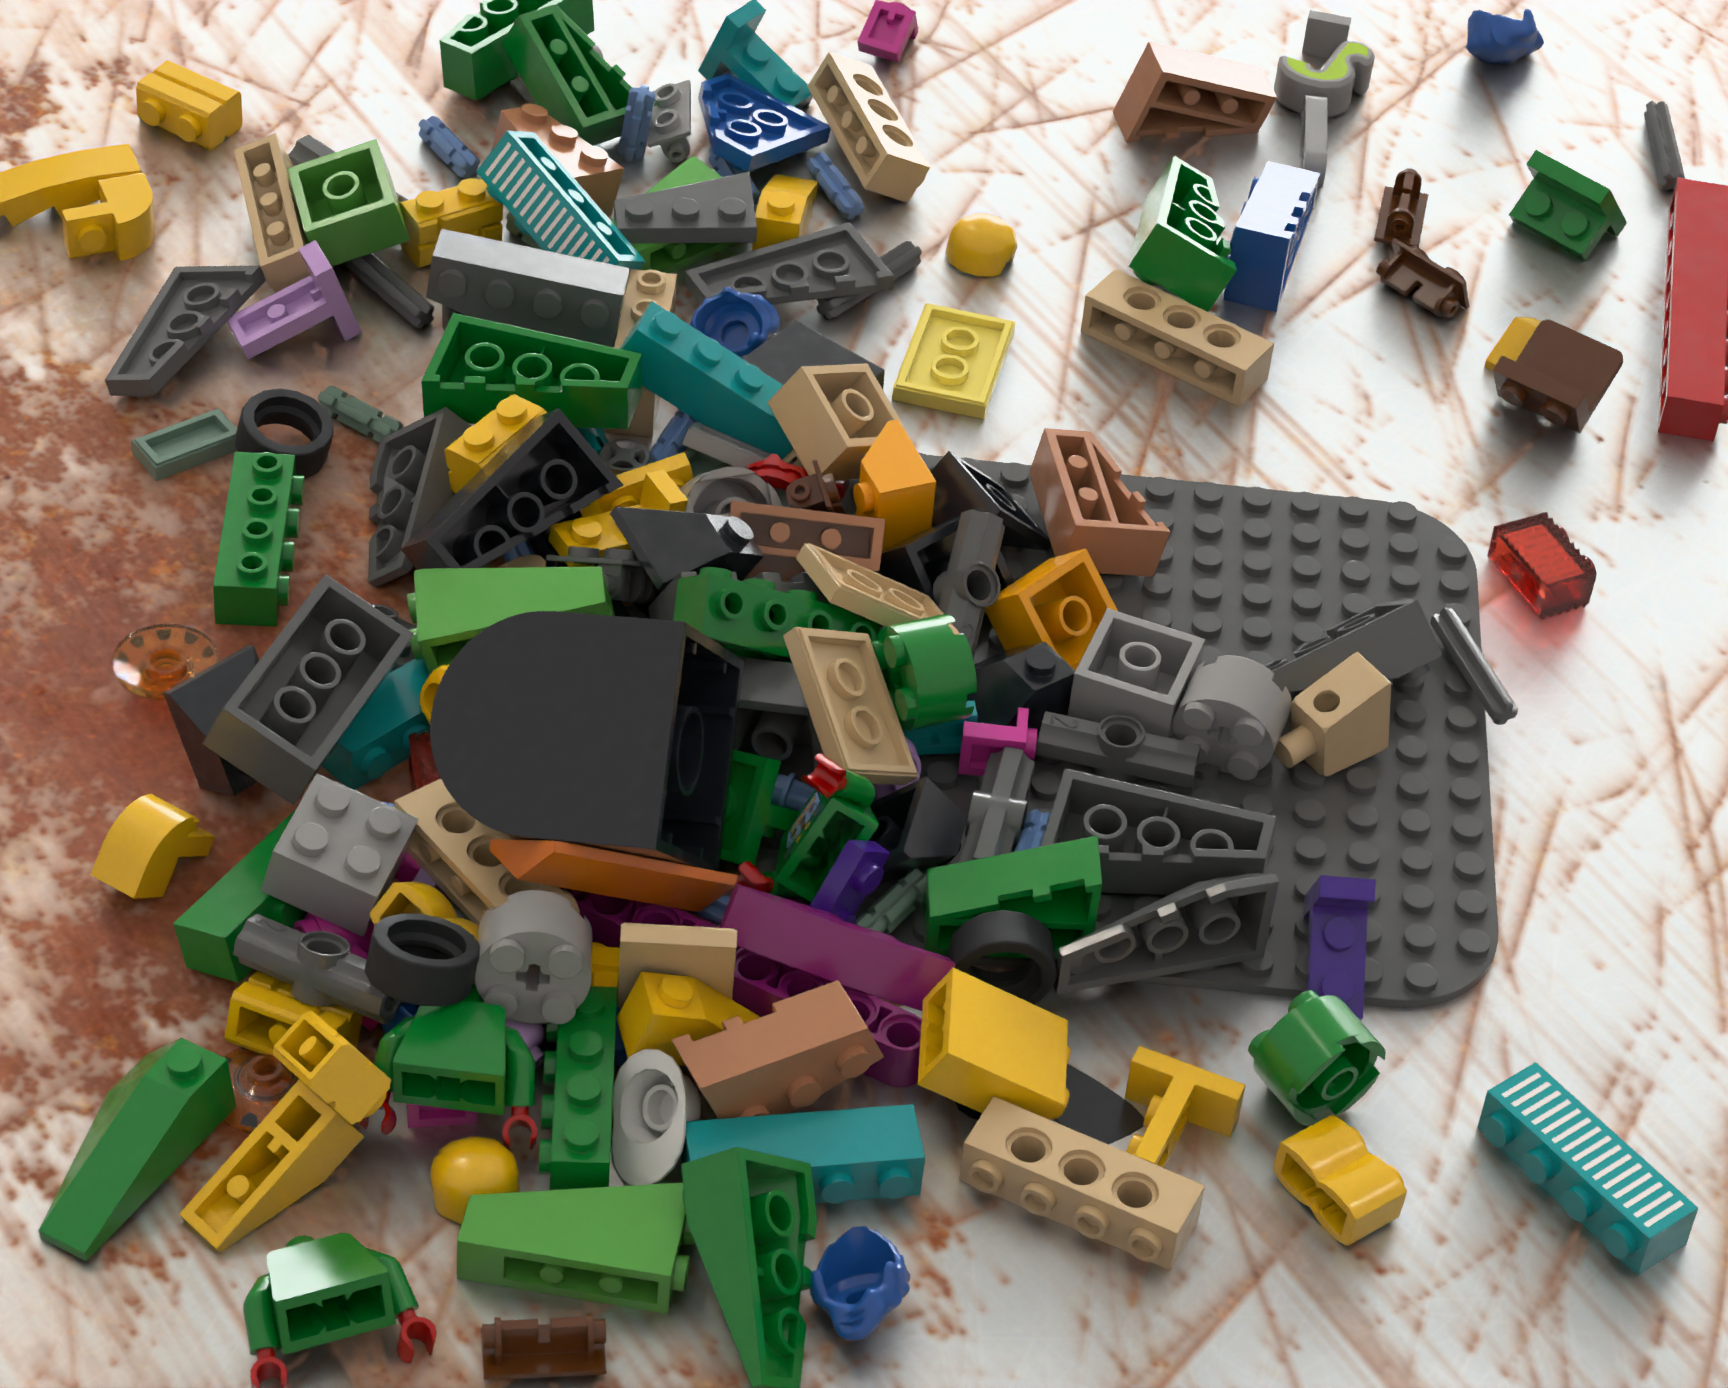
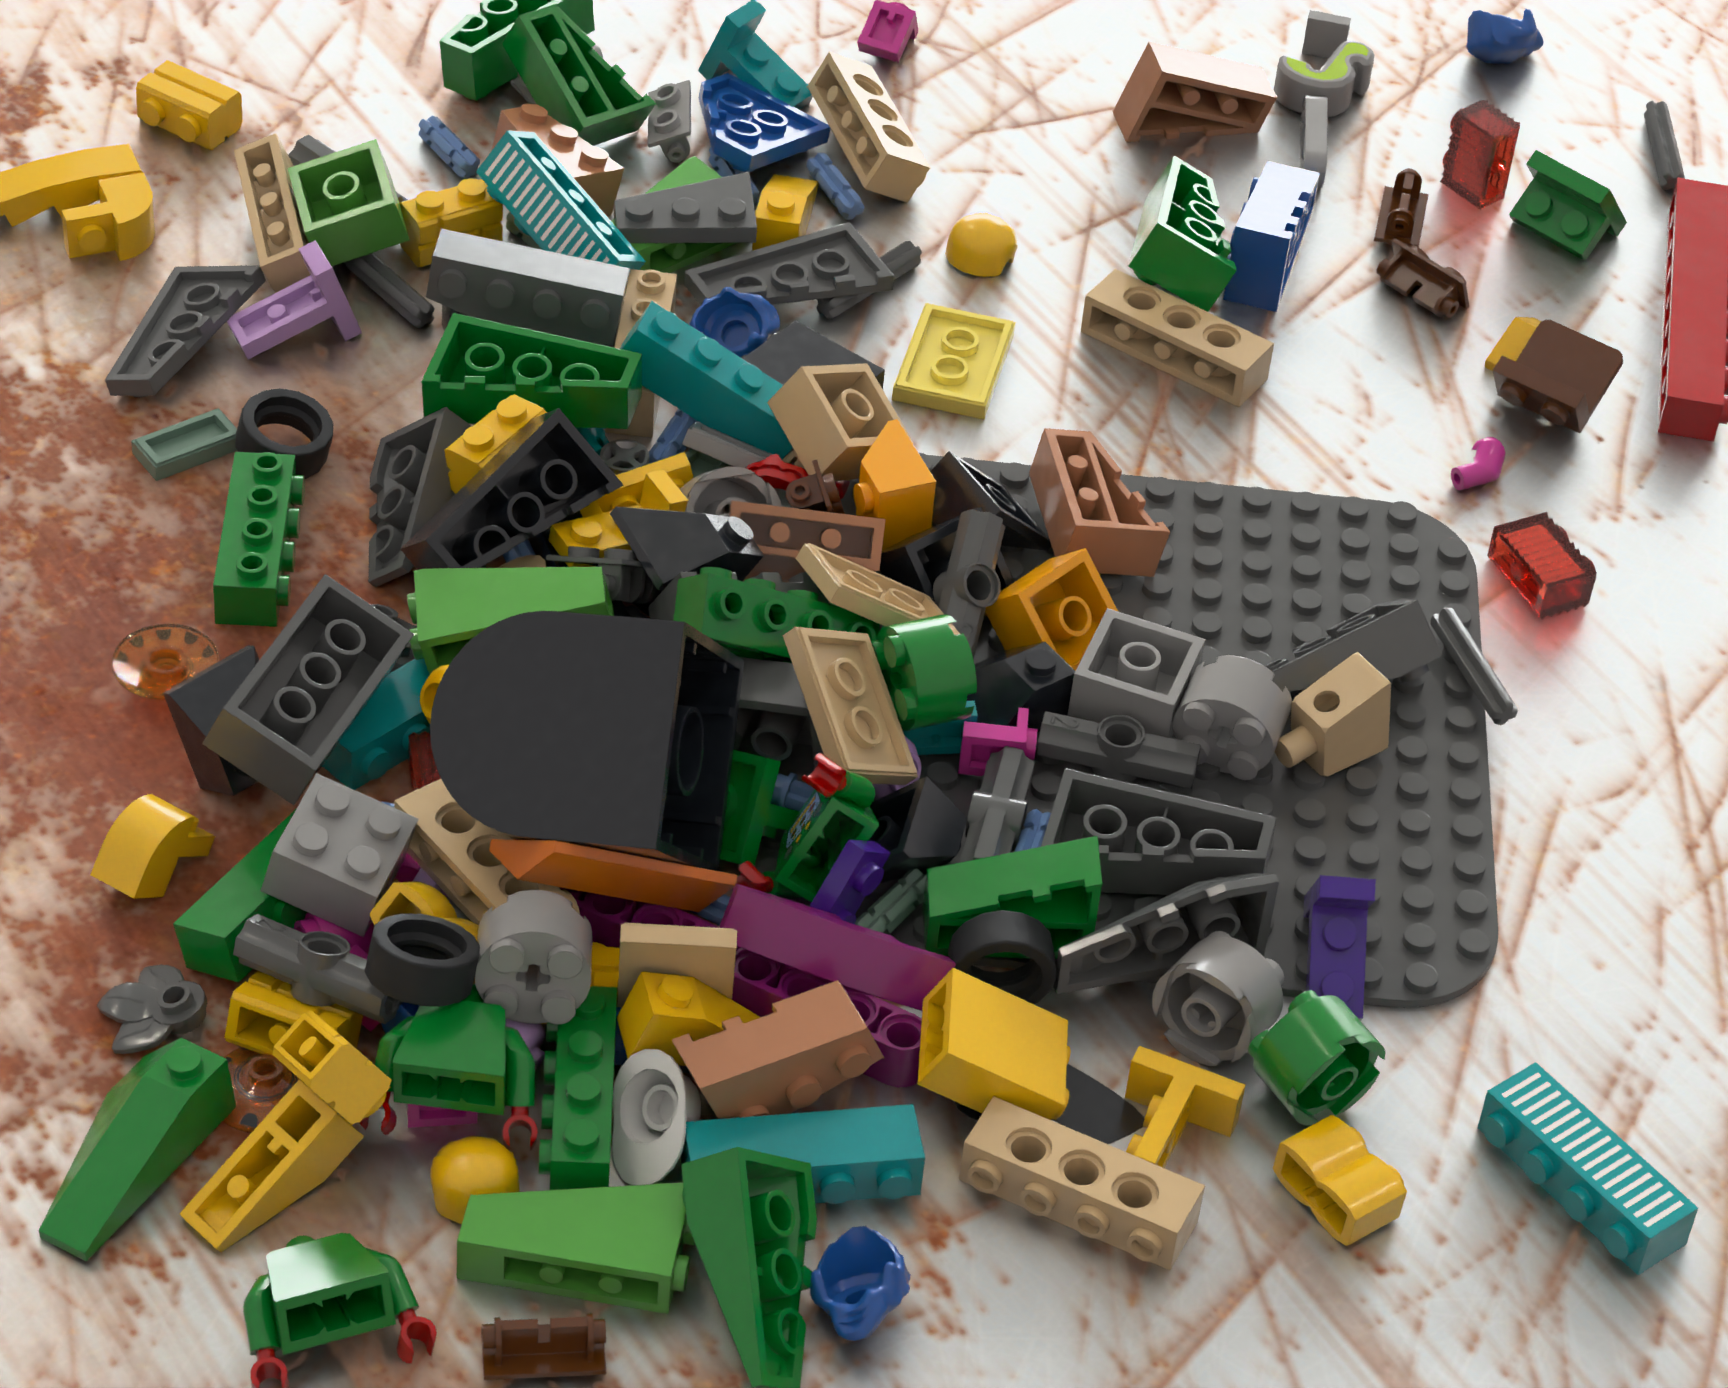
(153, 1008): none -> dark grey plate
(358, 414): sand green axle -> none
(636, 123): medium blue axle -> none
(1218, 999): none -> light grey brick
(1480, 153): none -> clear red brick
(1486, 465): none -> dark pink arm

